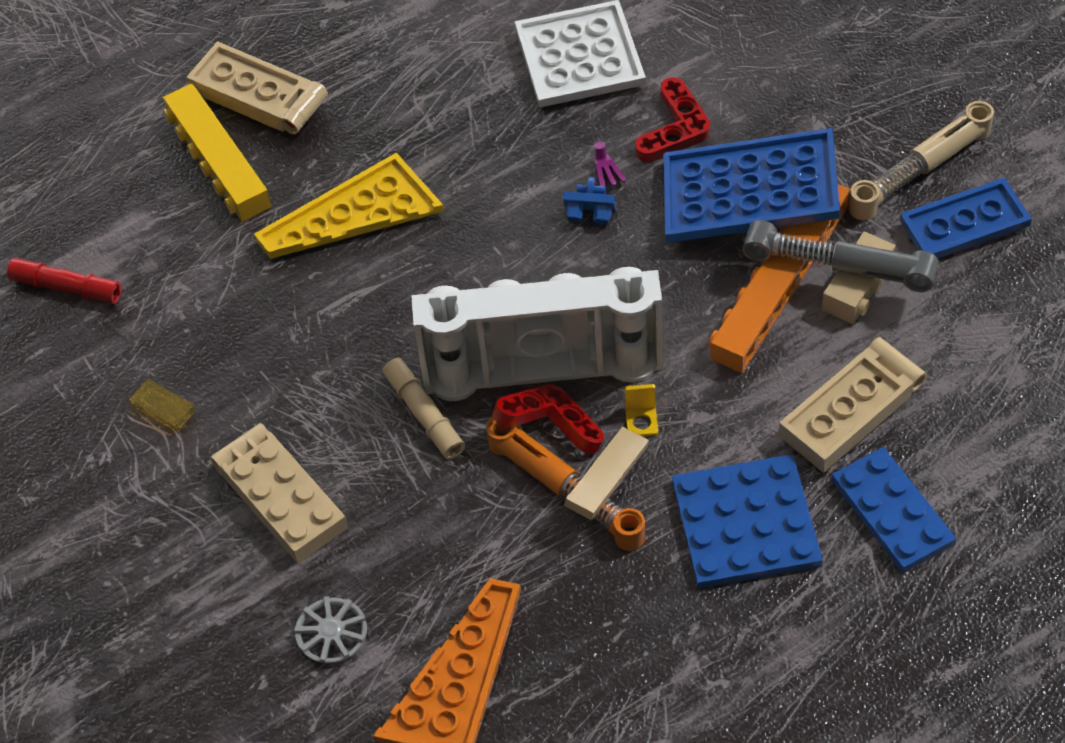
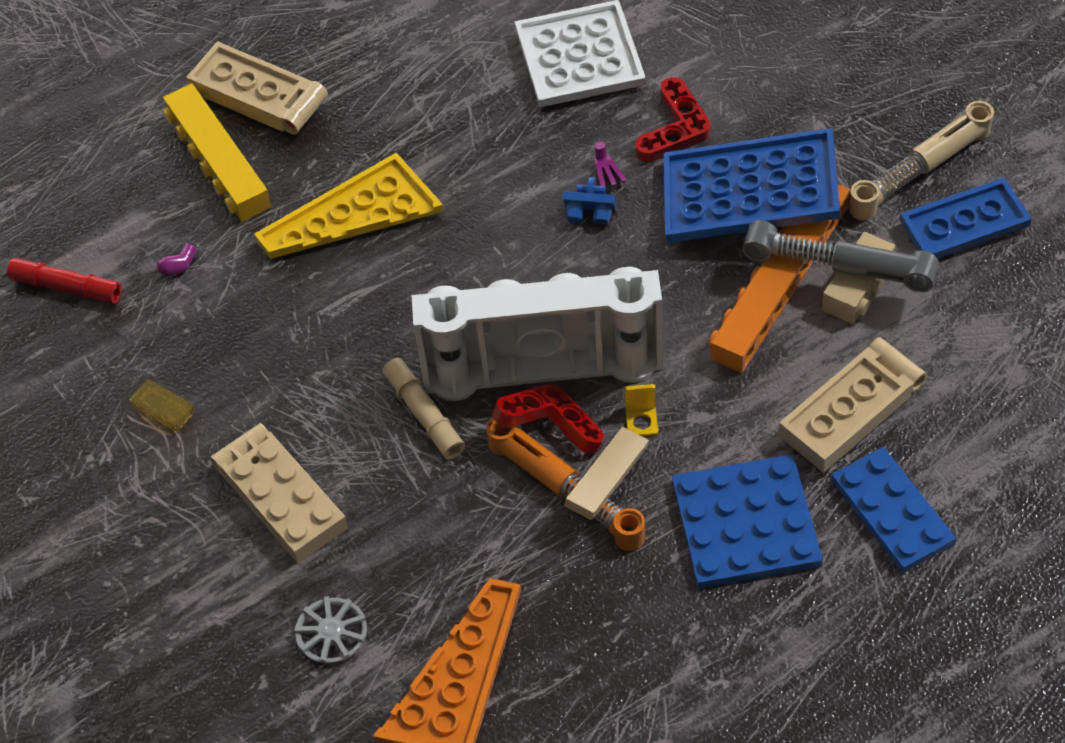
(177, 263): none -> magenta arm

